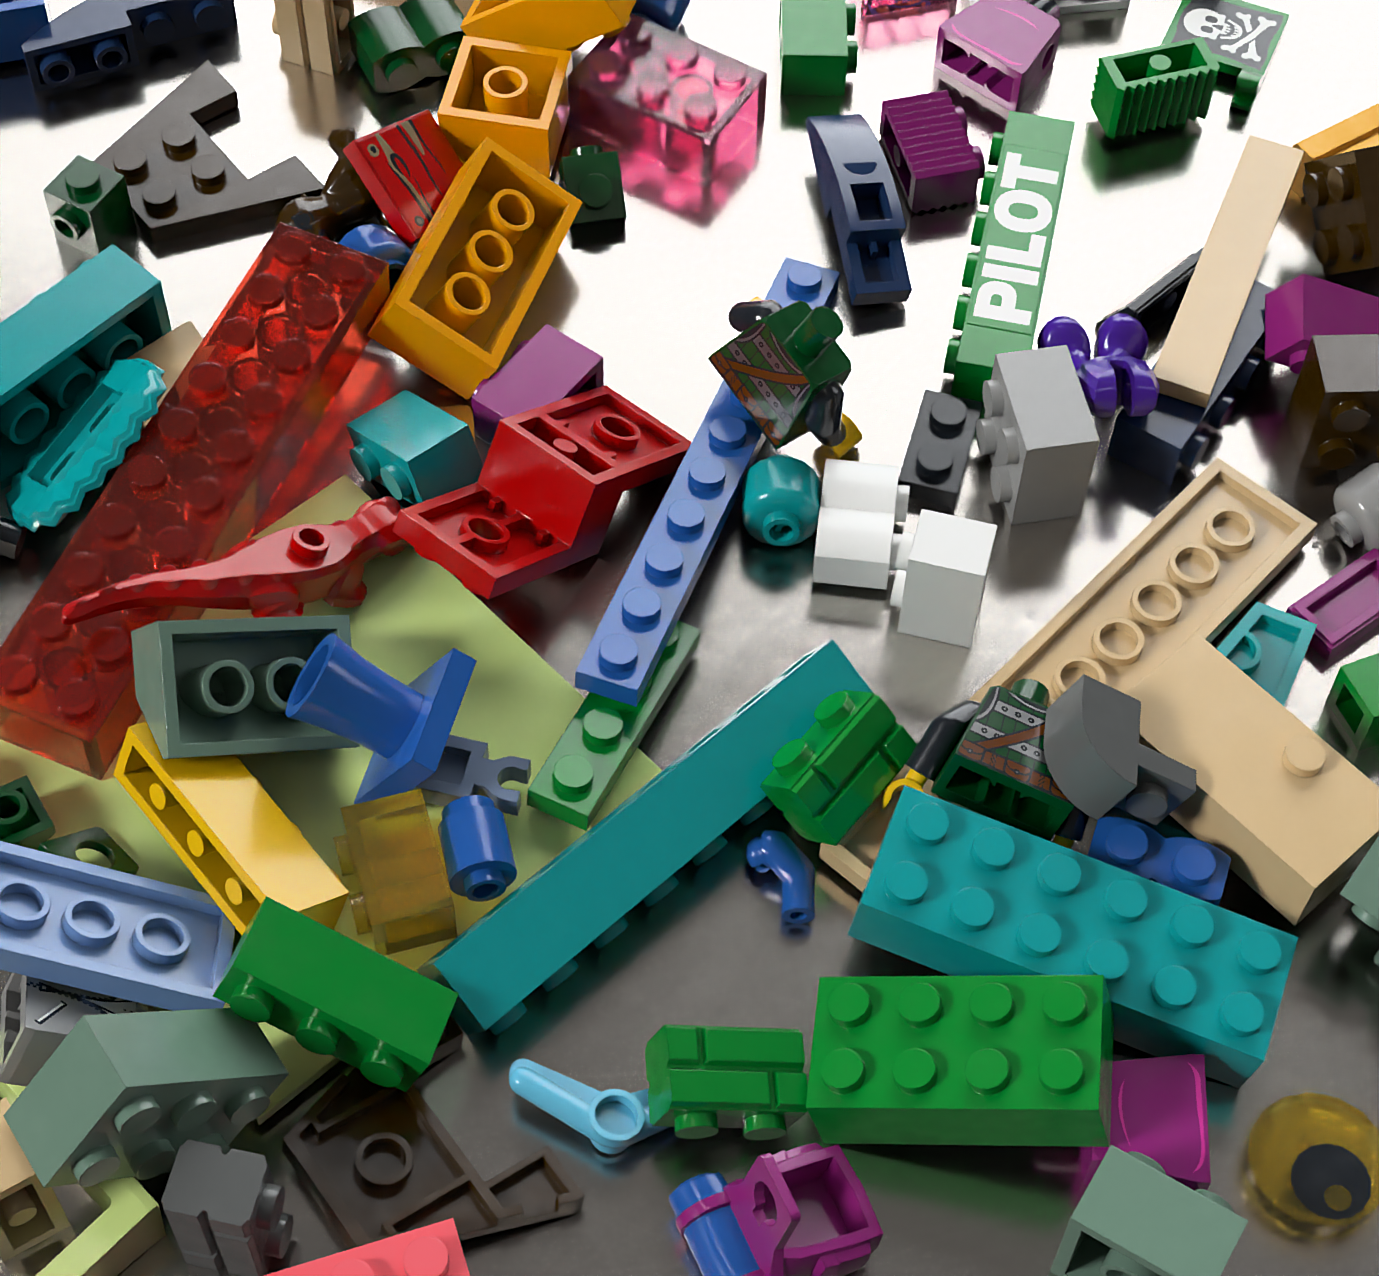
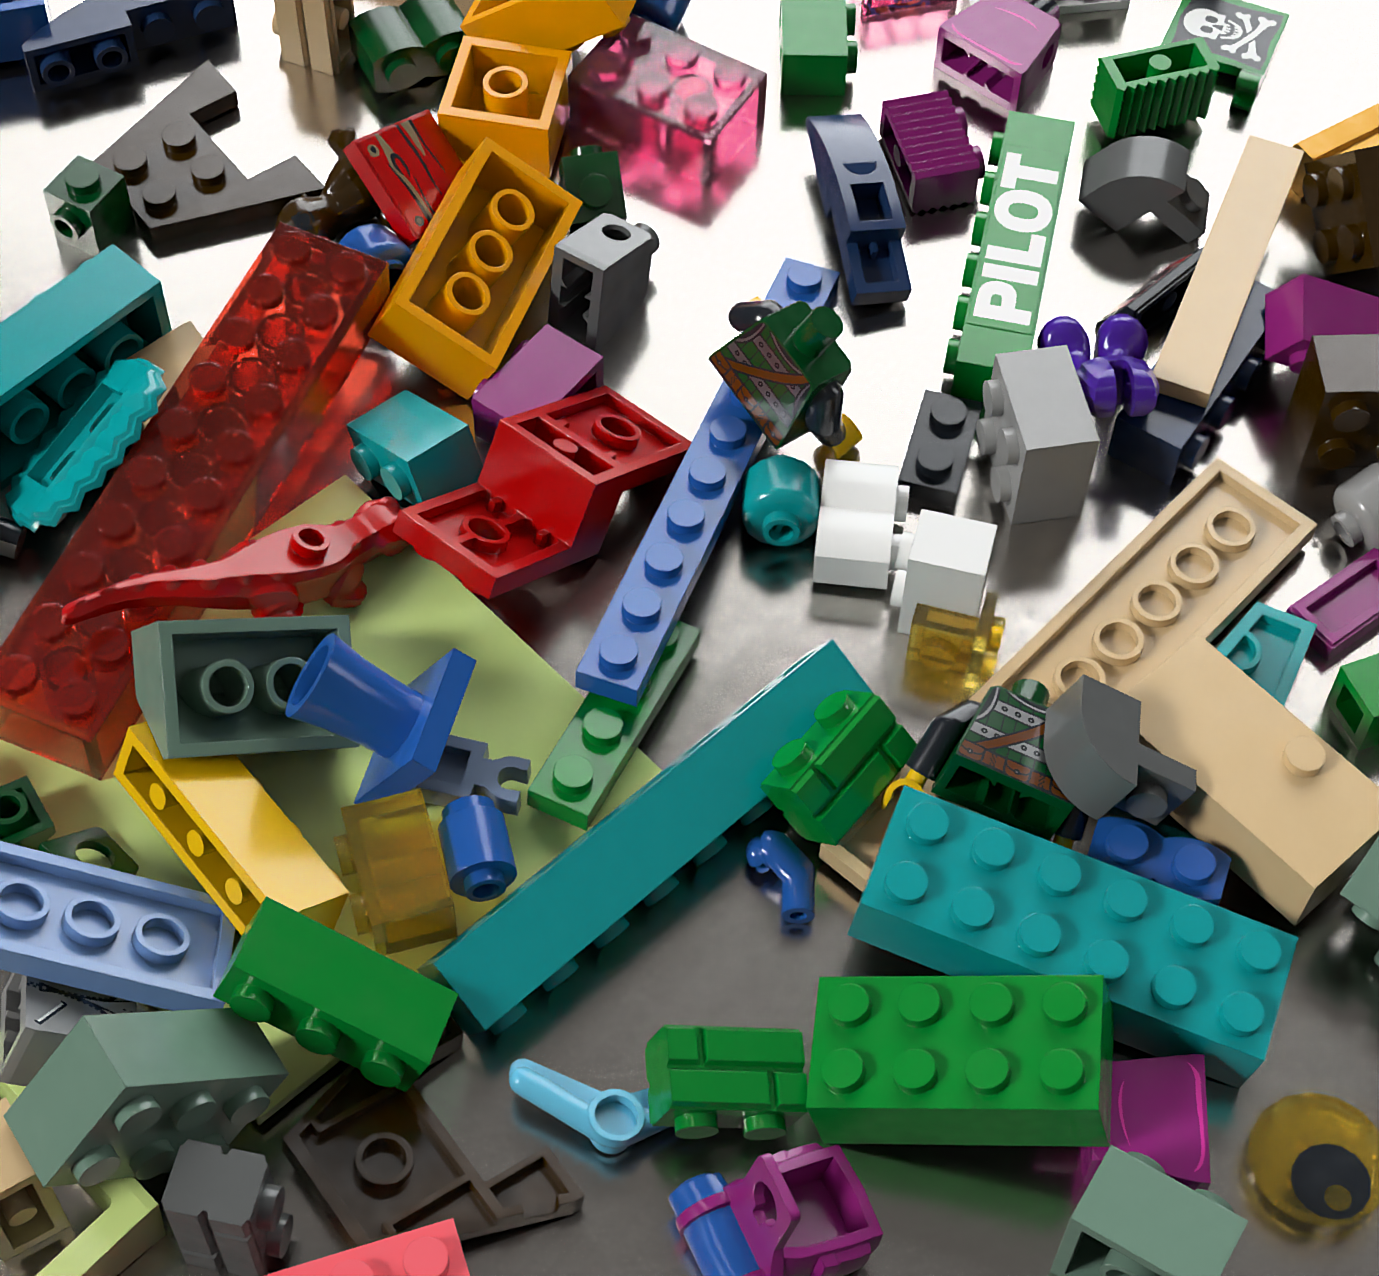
(600, 278): none -> dark grey torso
(954, 639): none -> clear yellow bracket
(1141, 178): none -> dark grey brick

